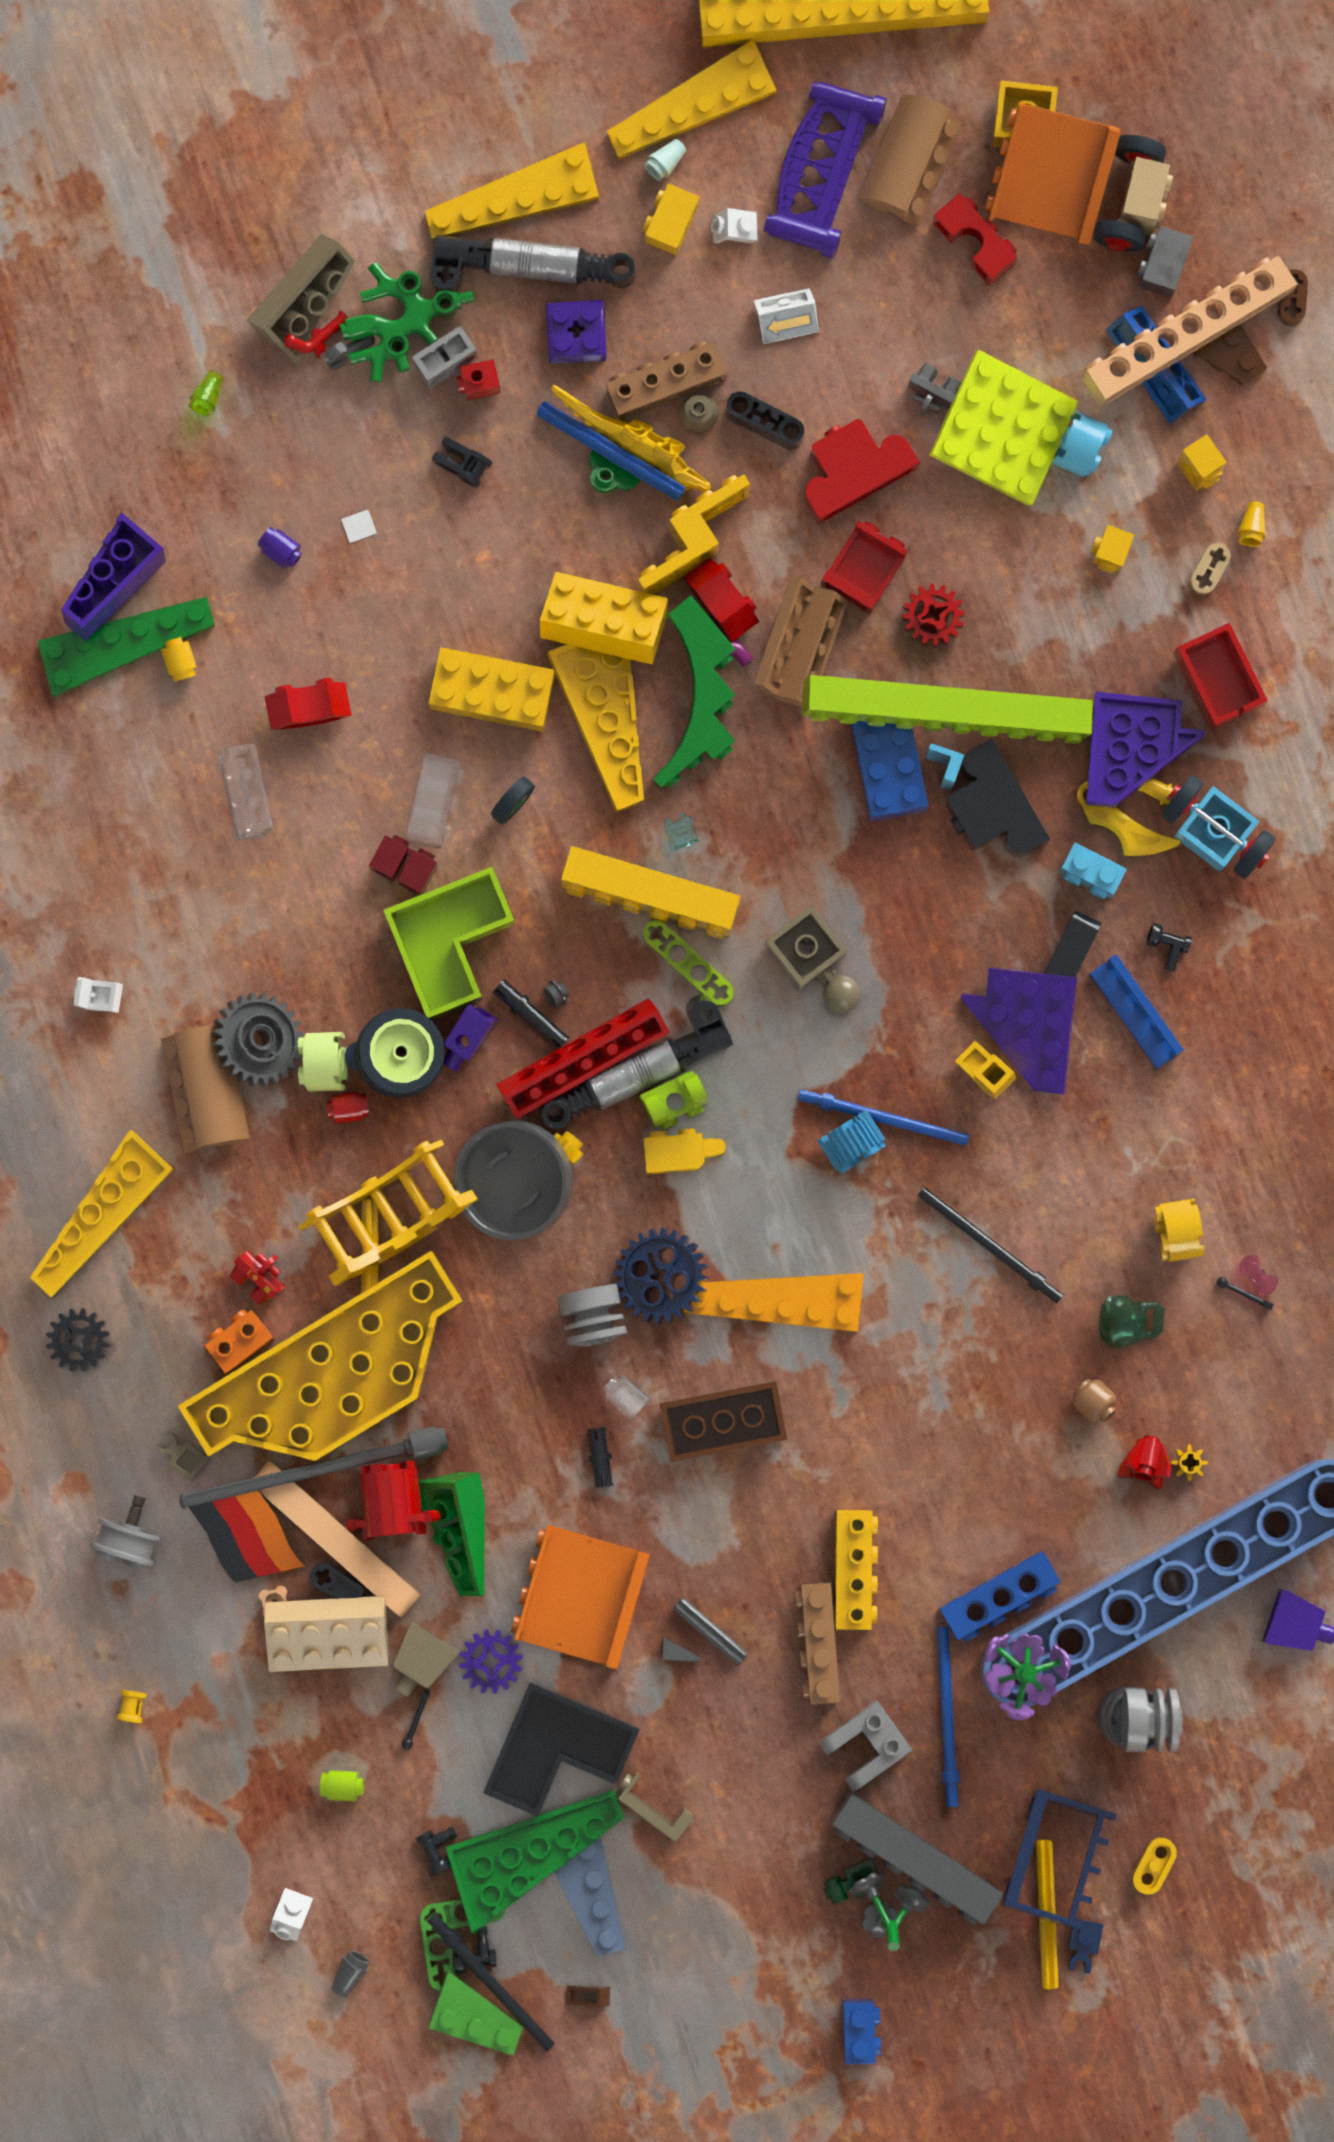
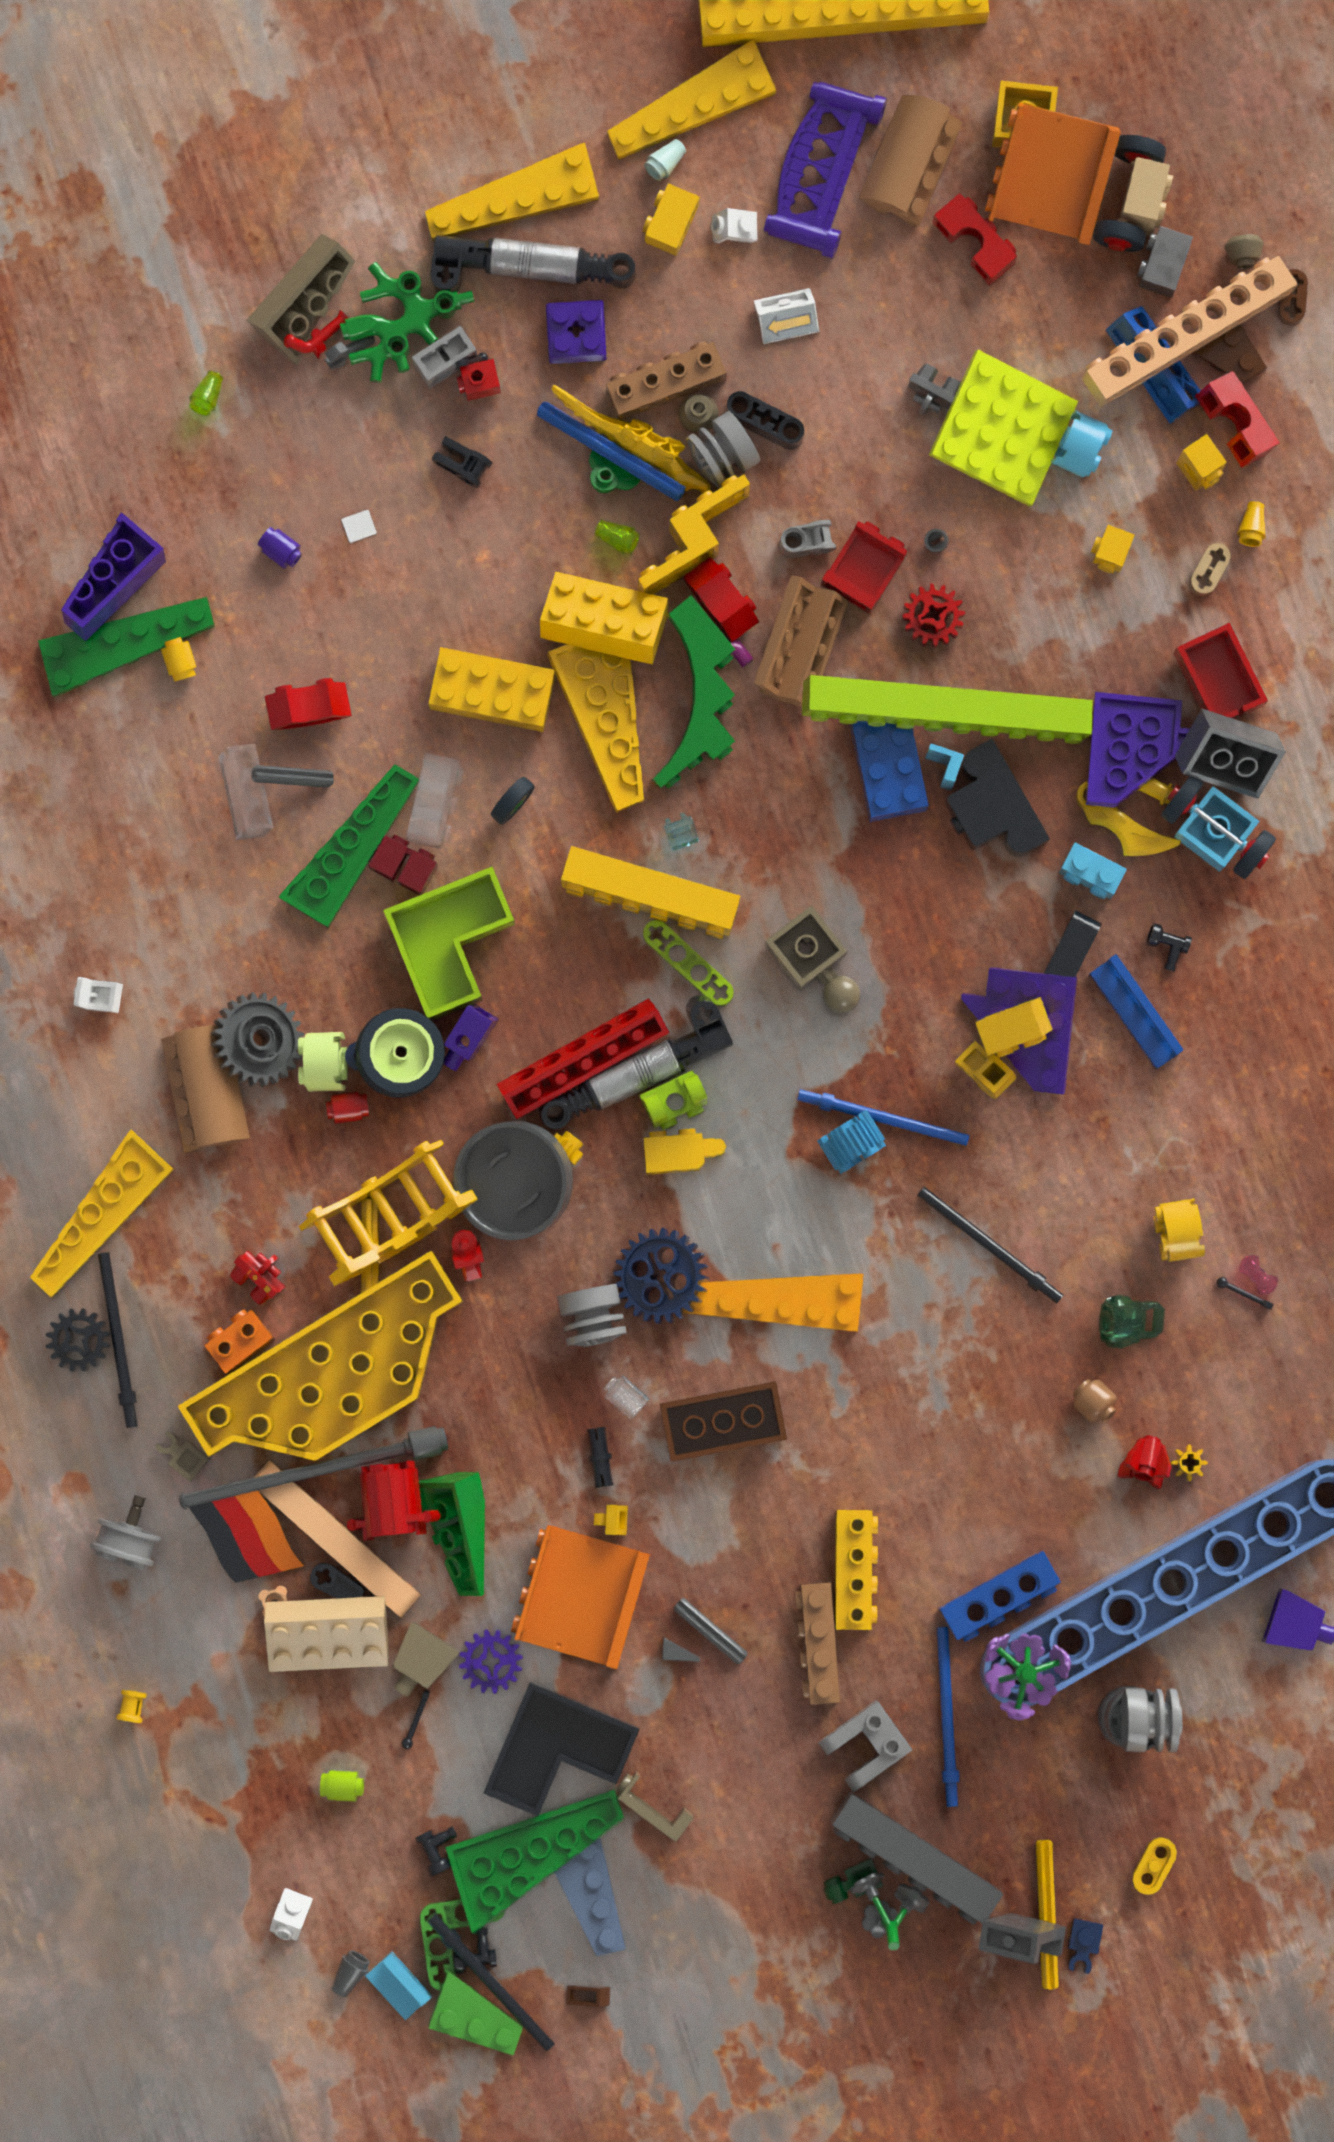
(126, 1396): none -> black bar
(292, 776): none -> dark grey axle
(338, 865): none -> green wing
(398, 1985): none -> medium azure panel
(467, 1254): none -> red hips
(481, 357): none -> black hinge
(528, 1012): black pin -> none
(556, 993): dark grey plate -> none
(614, 1519): none -> yellow tile
(618, 536): none -> clear neon green cone
(720, 451): none -> light grey wheel
(809, 539): none -> light grey piece
(854, 468): red brick -> none
(859, 2031): blue brick -> none
(934, 535): none -> dark grey hinge
(1013, 1026): none -> yellow brick
(1021, 1937): none -> dark grey panel
(1034, 1817): dark blue hinge -> none
(1230, 399): none -> red arch
(1230, 753): none -> dark grey brick
(1244, 250): none -> dark tan cone

